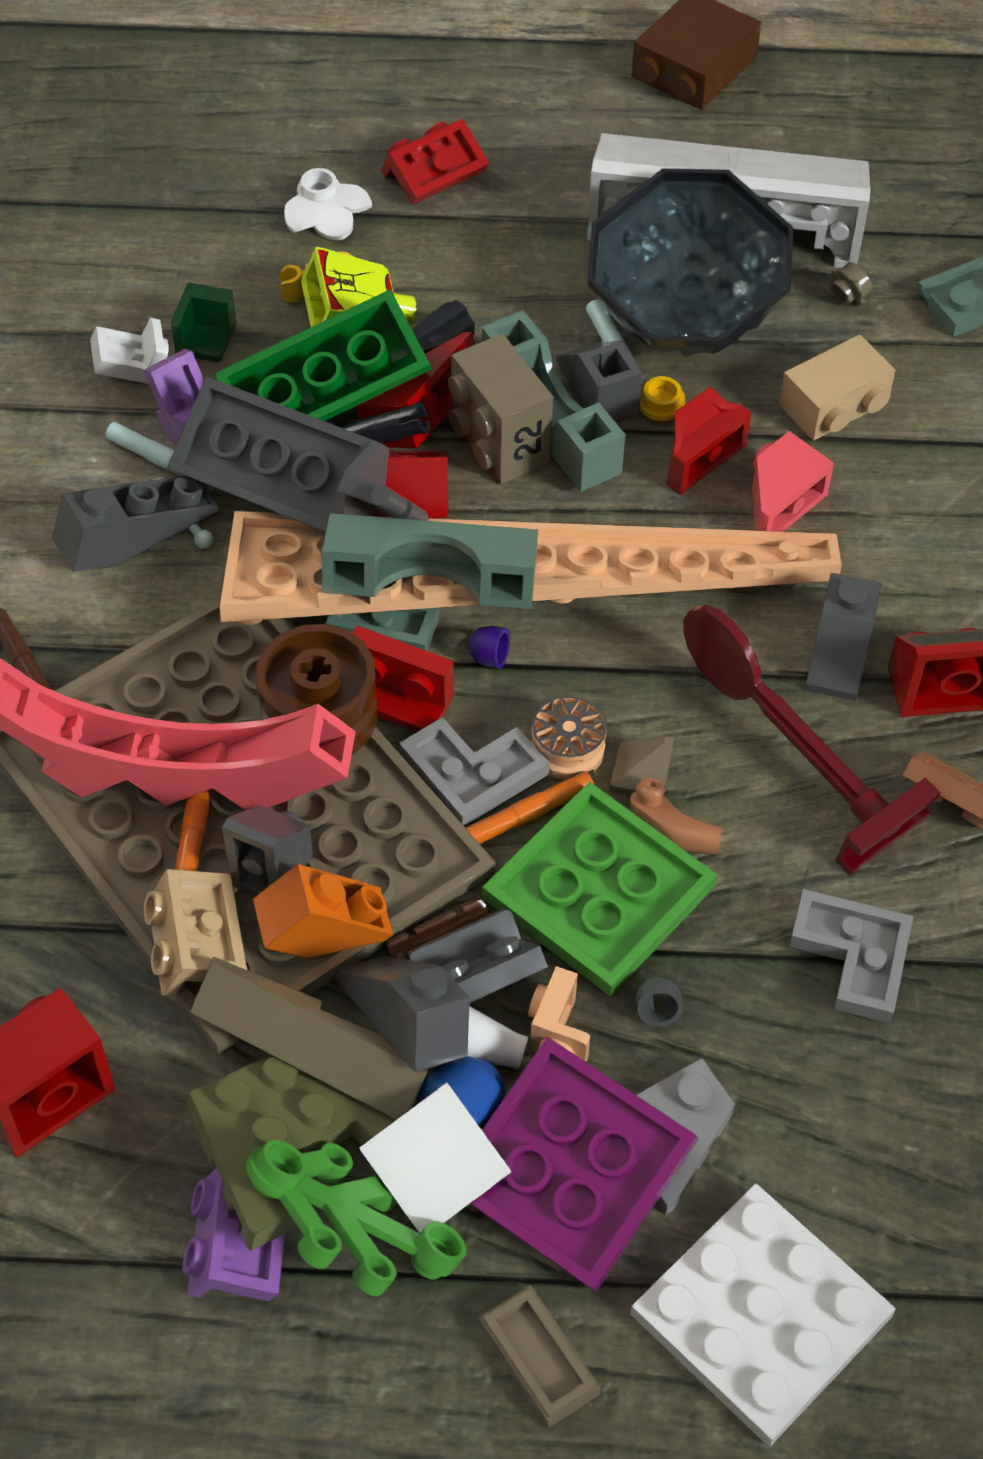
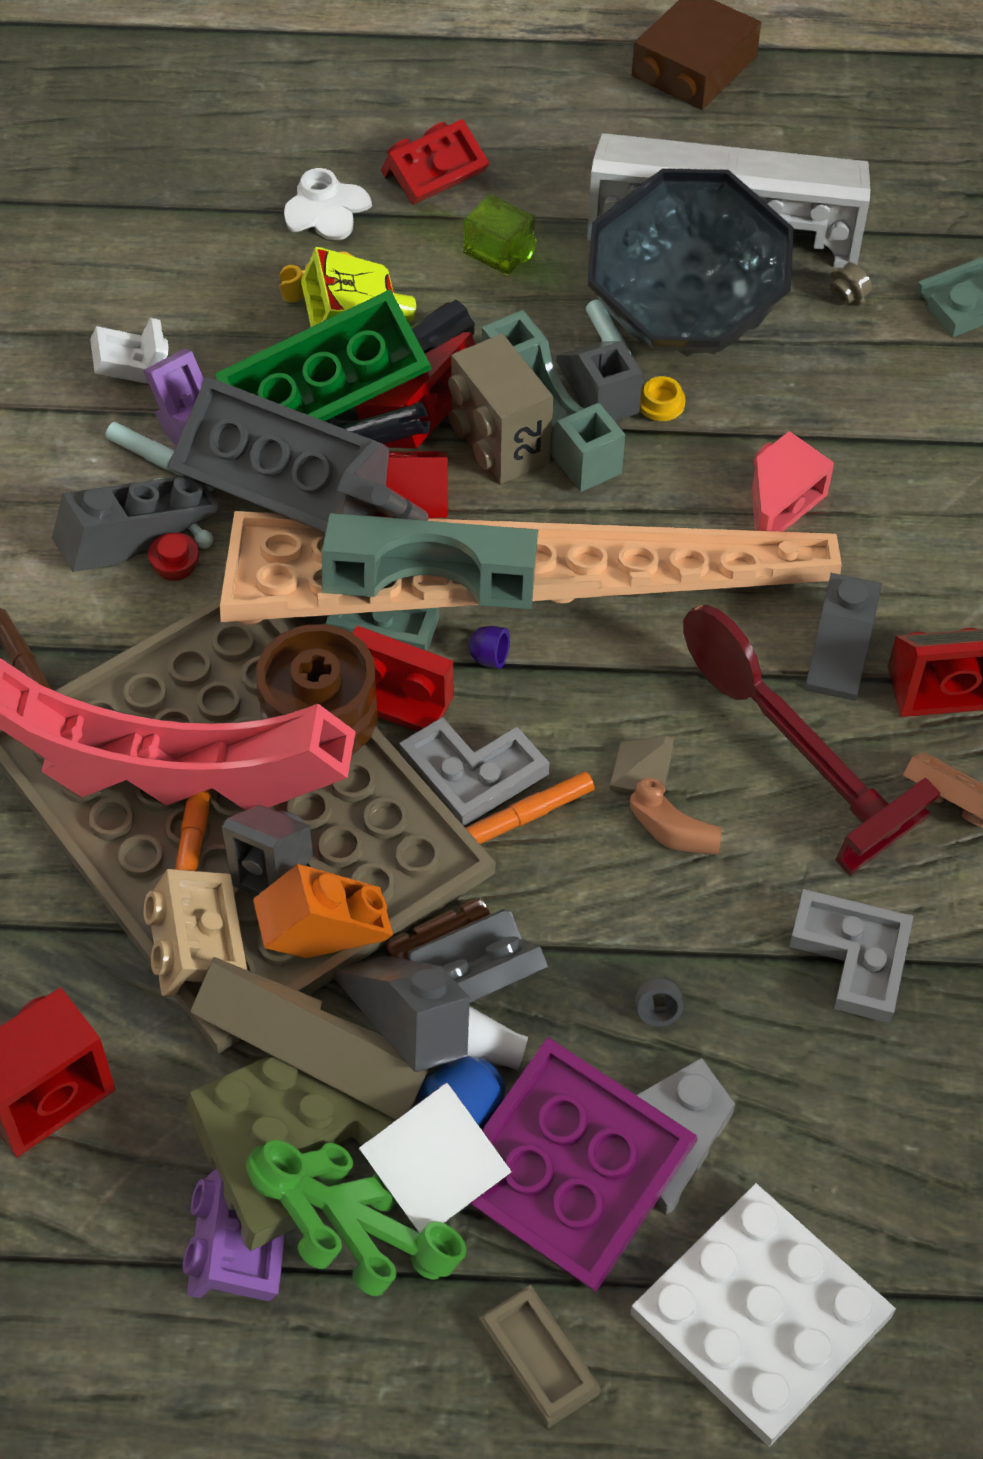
(173, 556): none -> red plate
(204, 321): dark green panel -> none
(499, 234): none -> clear neon green brick
(551, 1010): light nougat bracket -> none
(582, 736): light nougat wheel -> none
(600, 888): bright green plate -> none
(705, 436): red slope -> none
(836, 387): tan piece -> none

